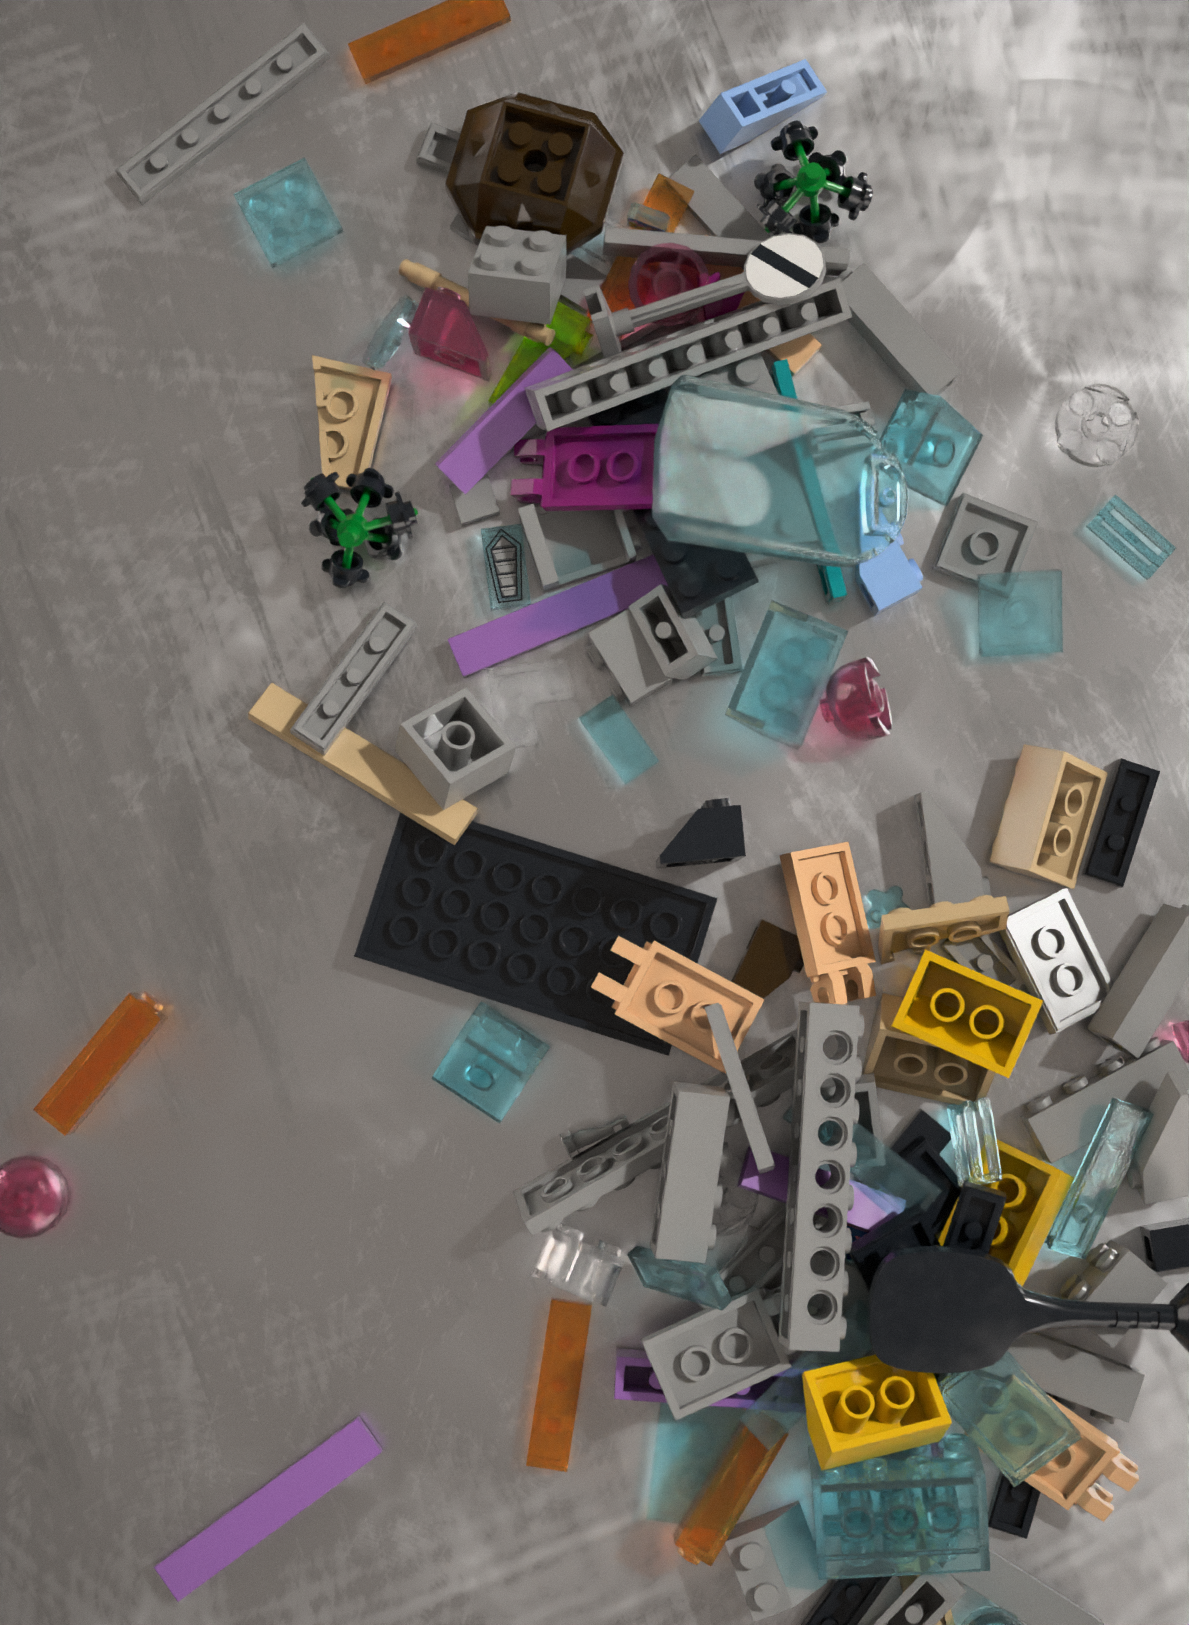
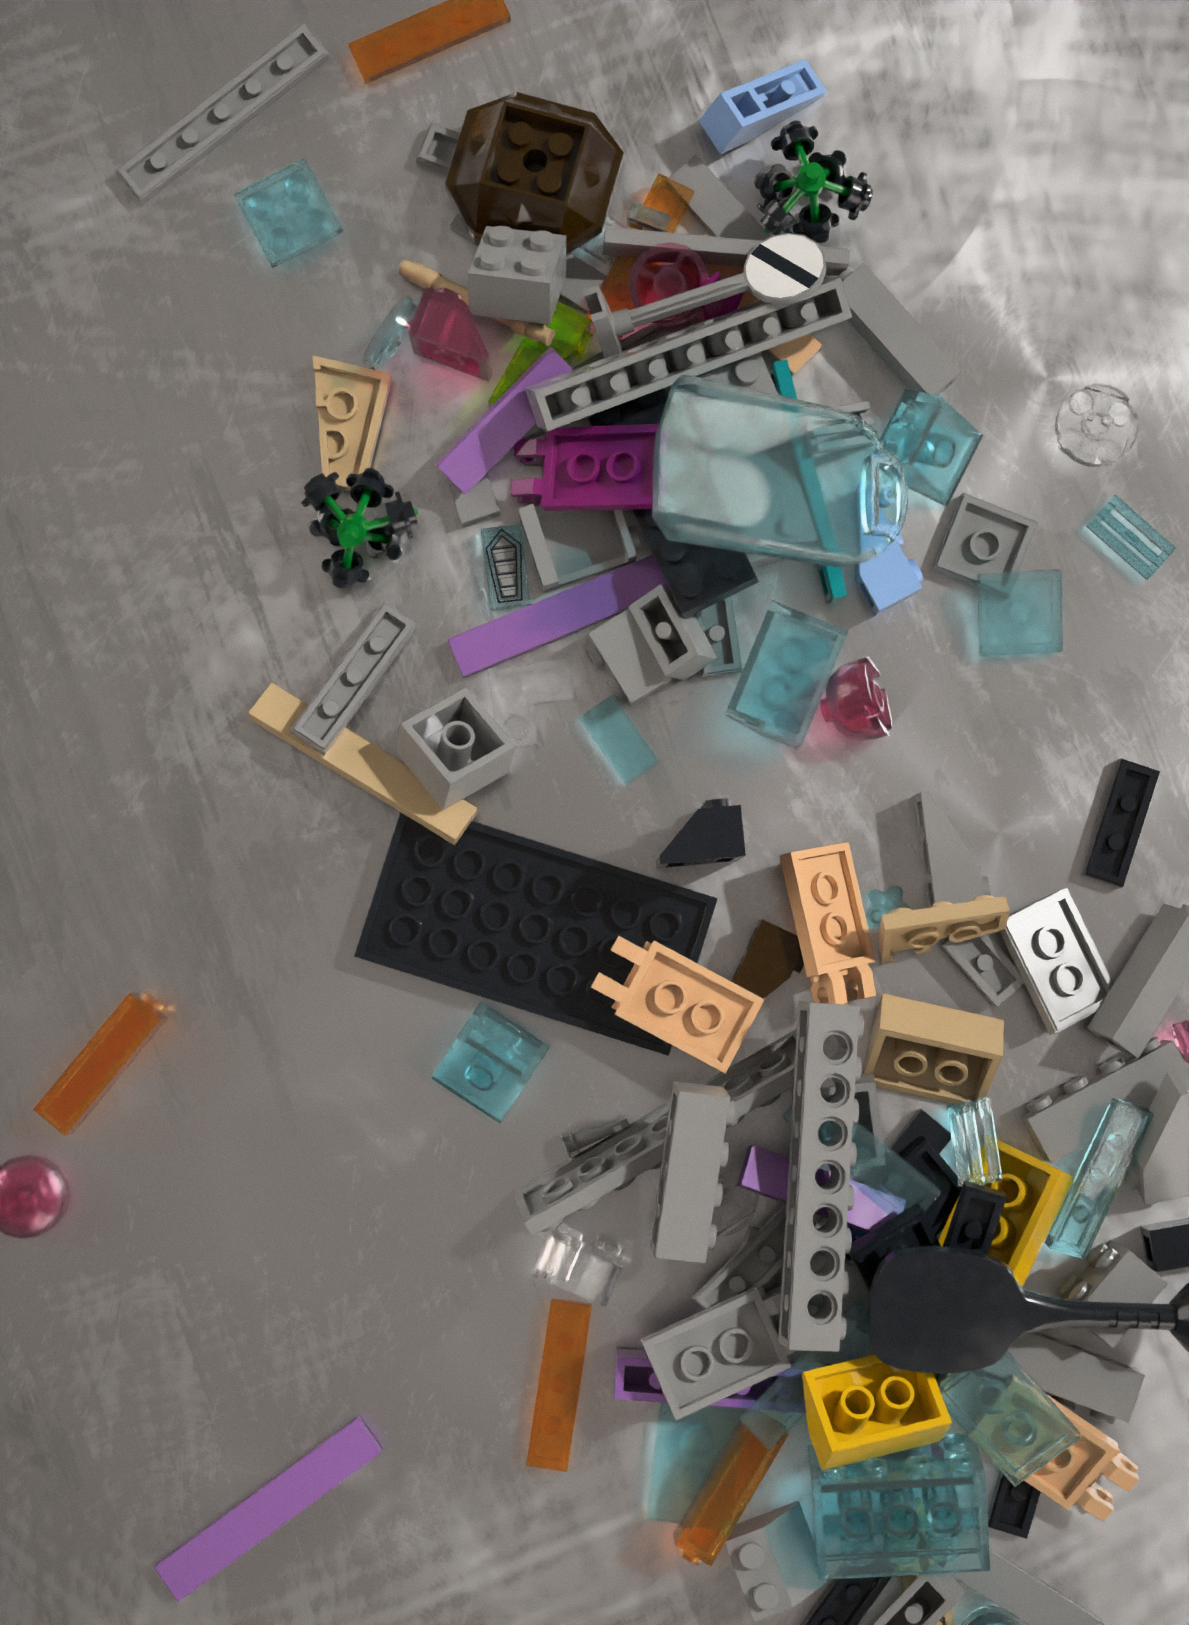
(680, 1278): clear light blue tile -> none
(740, 1087): light grey tile -> none
(967, 1013): yellow slope -> none
(1048, 816): tan slope -> none

